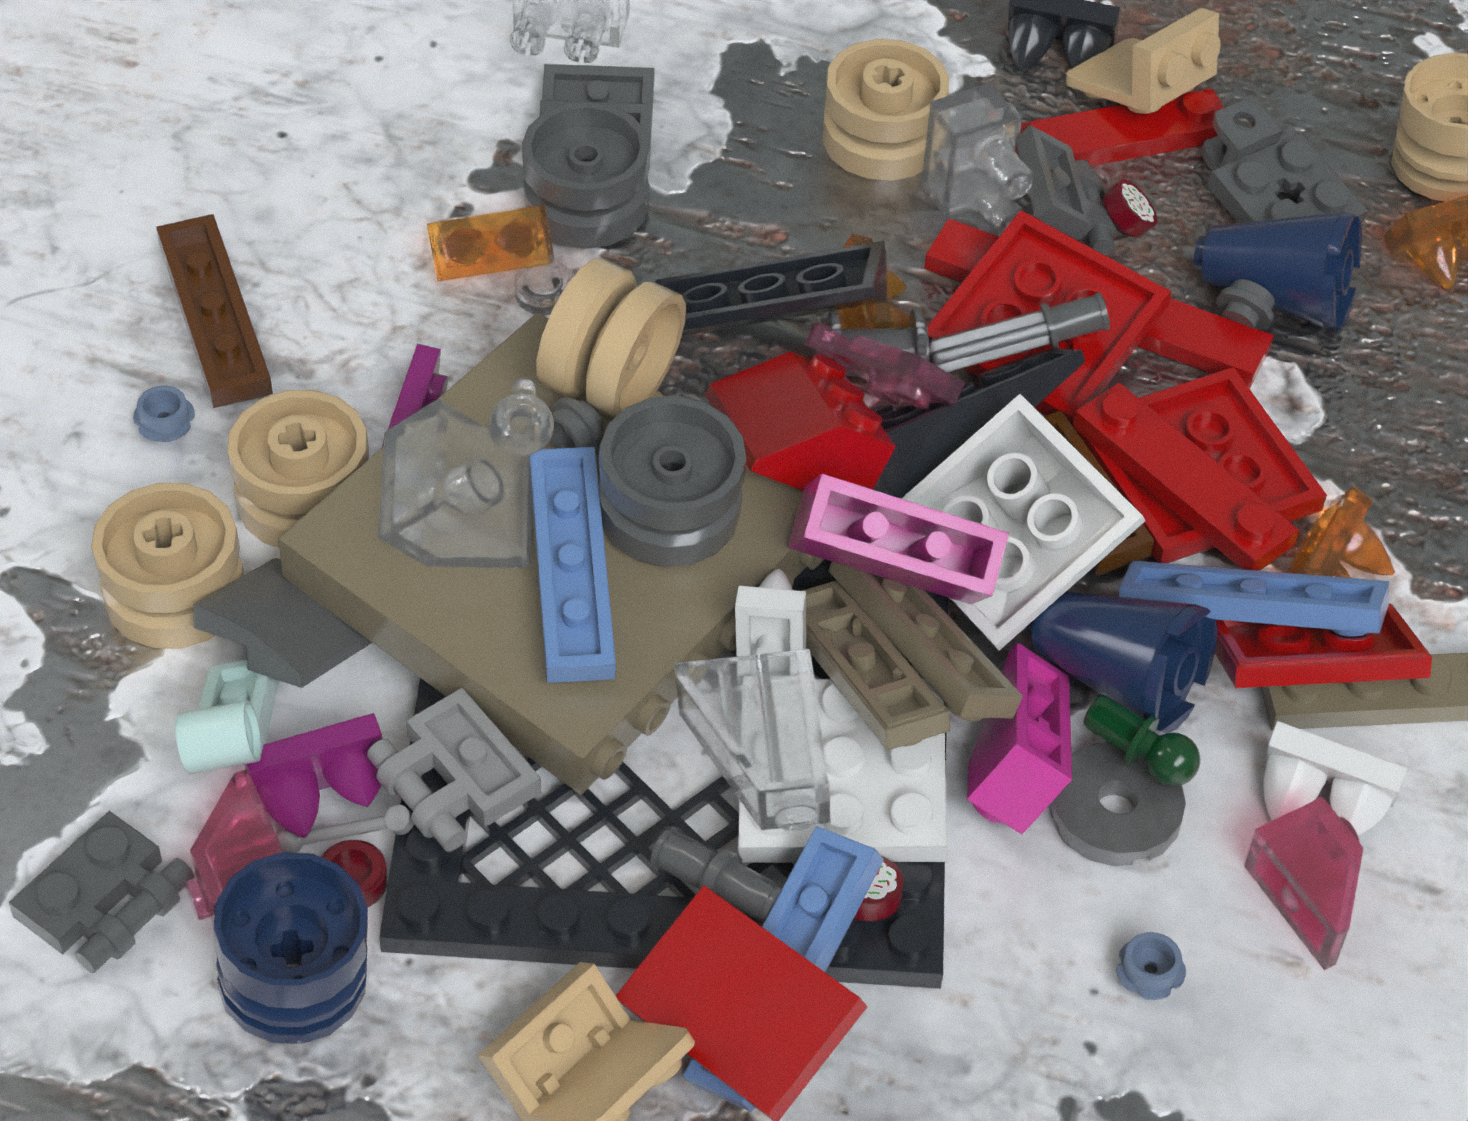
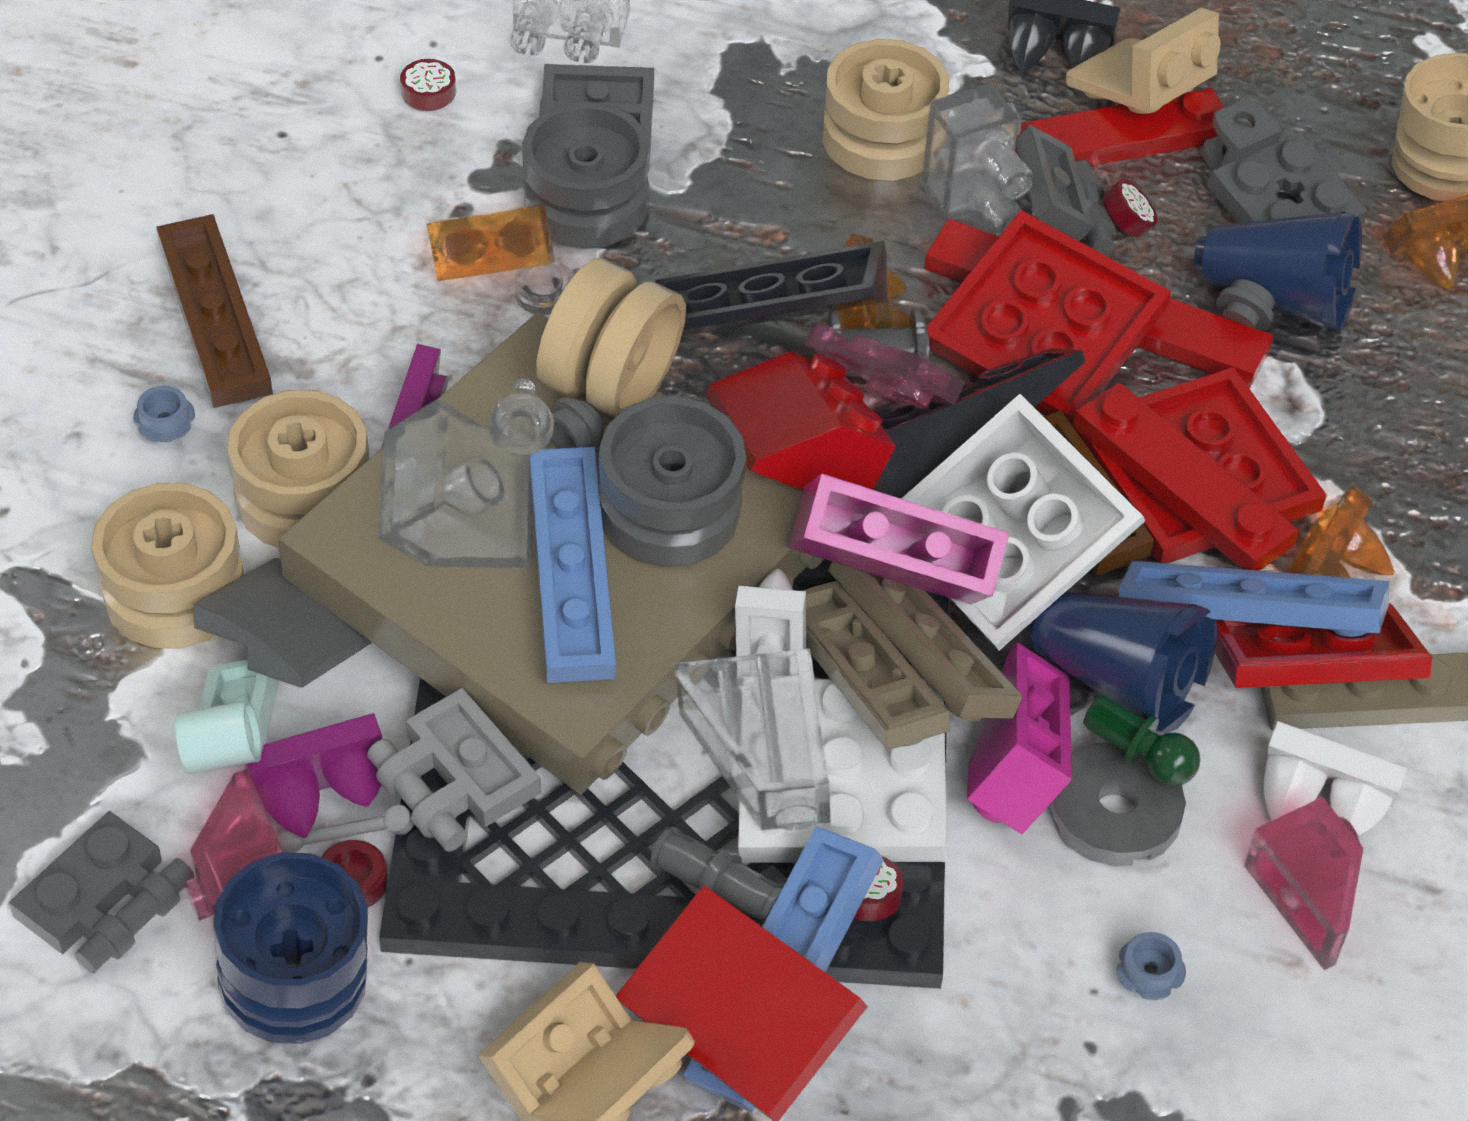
(428, 84): none -> tile
(1020, 333): axle -> none

